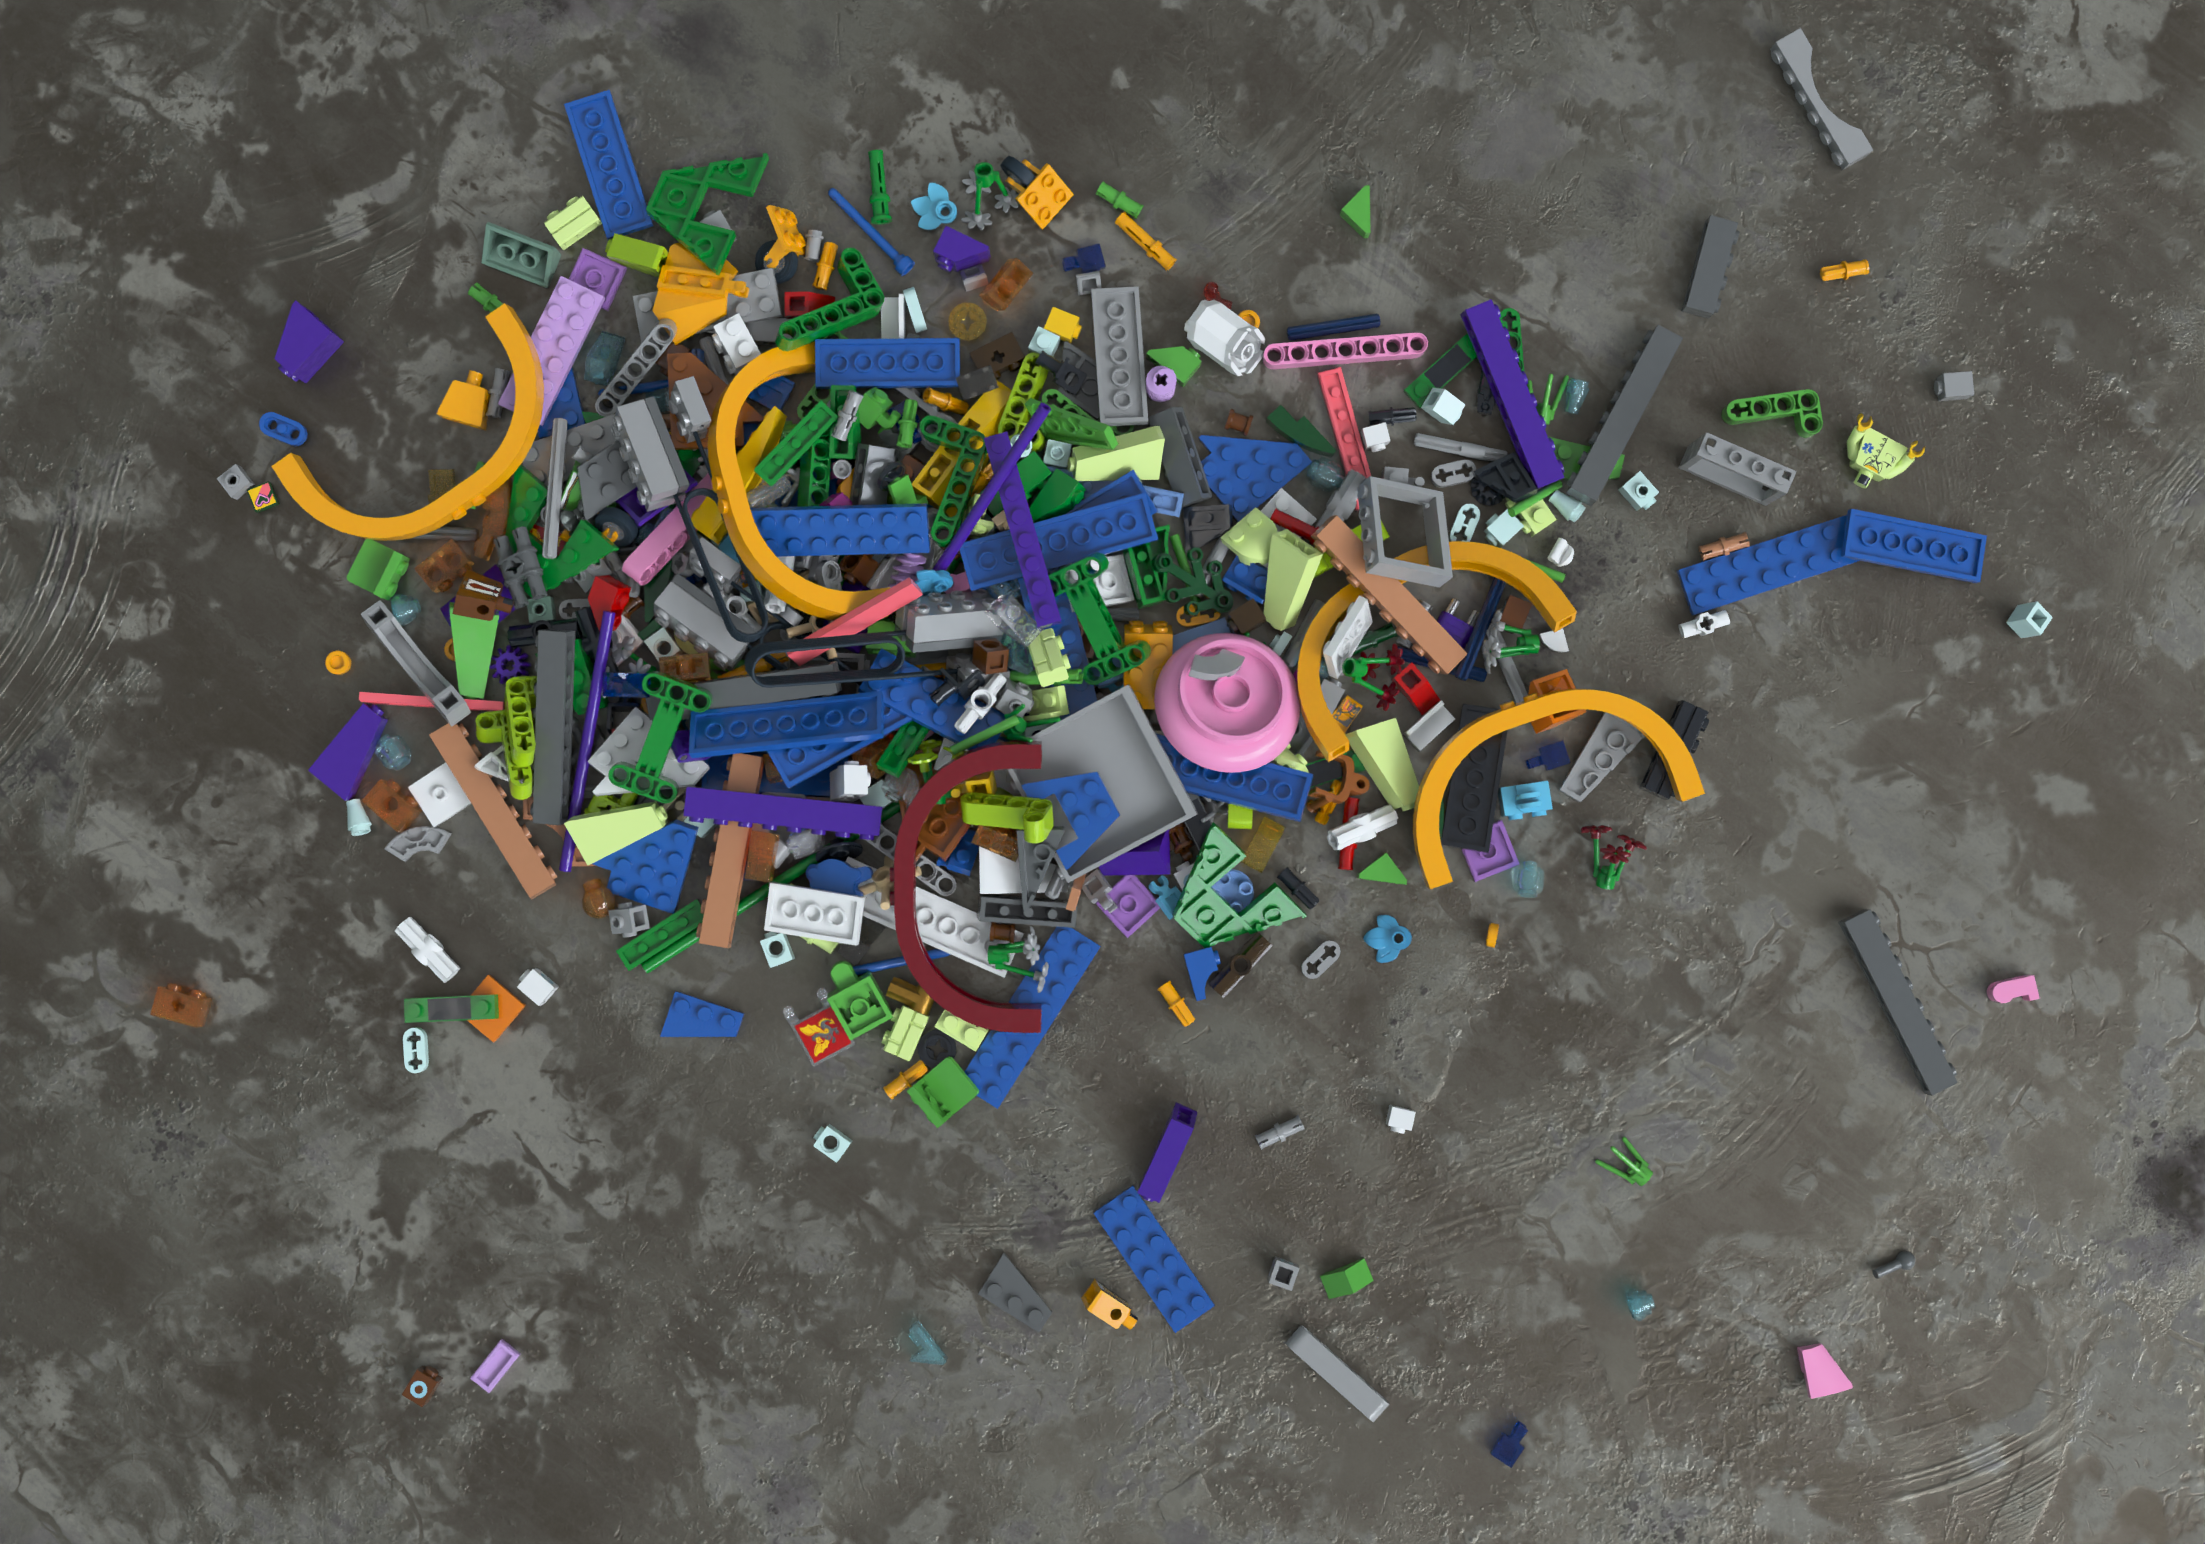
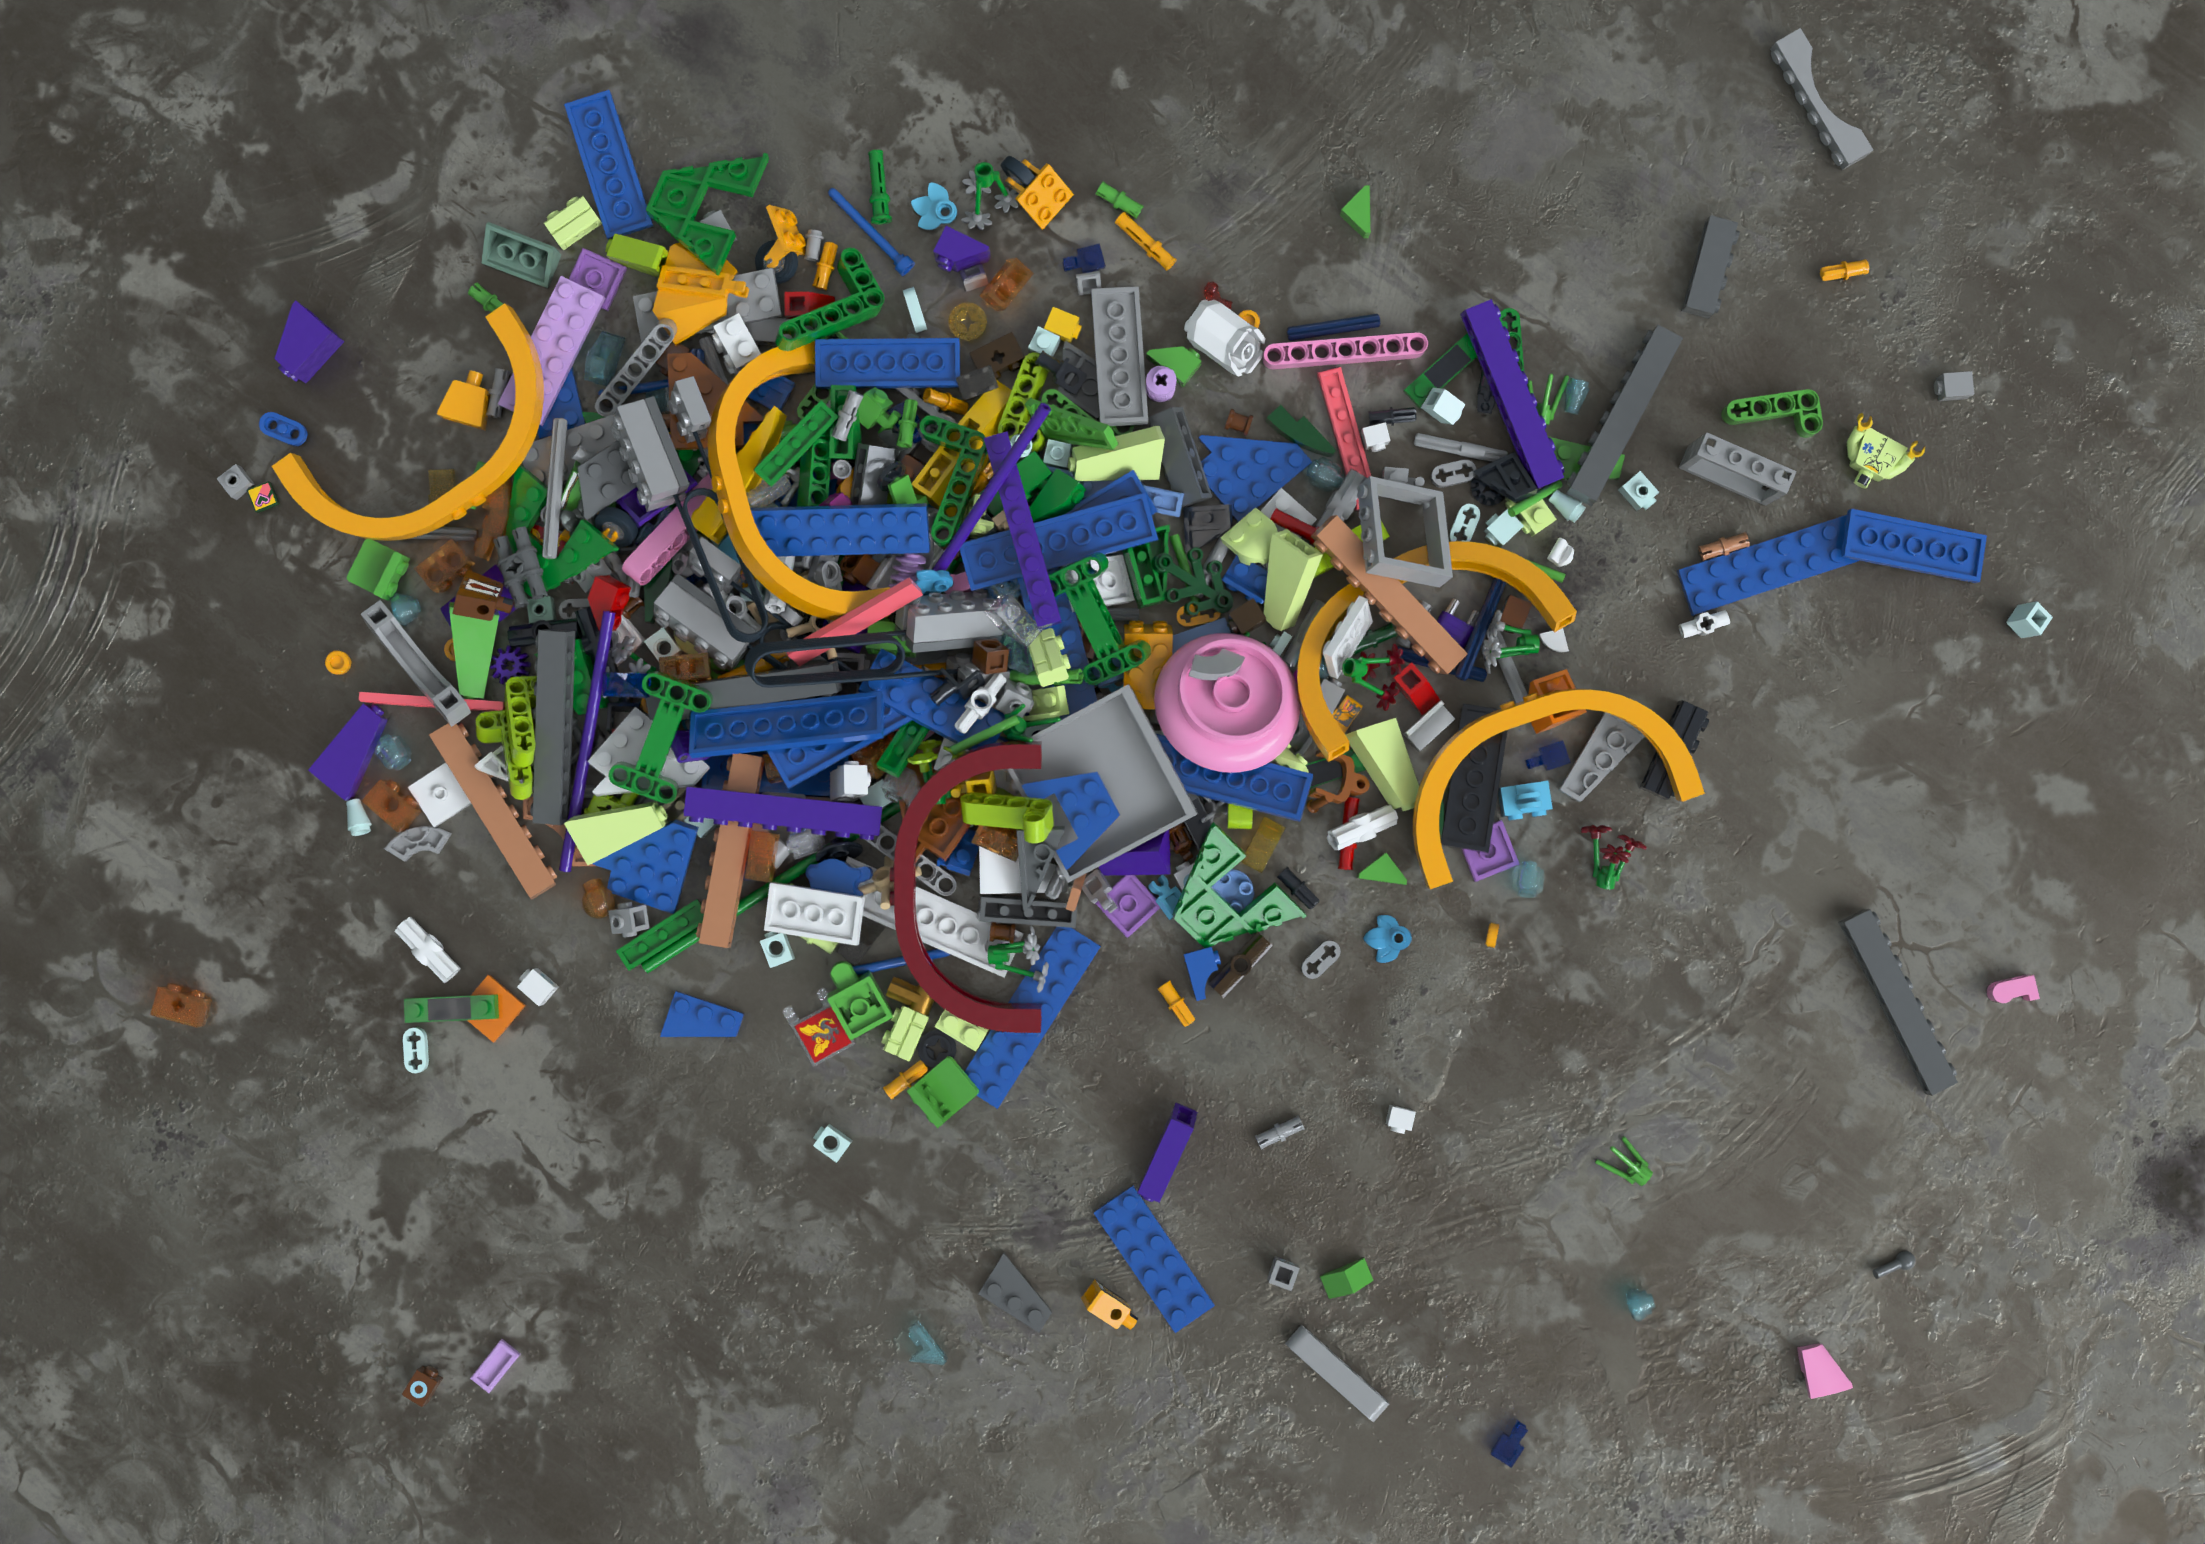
(649, 630): dark green tile -> none
(893, 318): white panel -> none
(1323, 816): light orange axle -> none

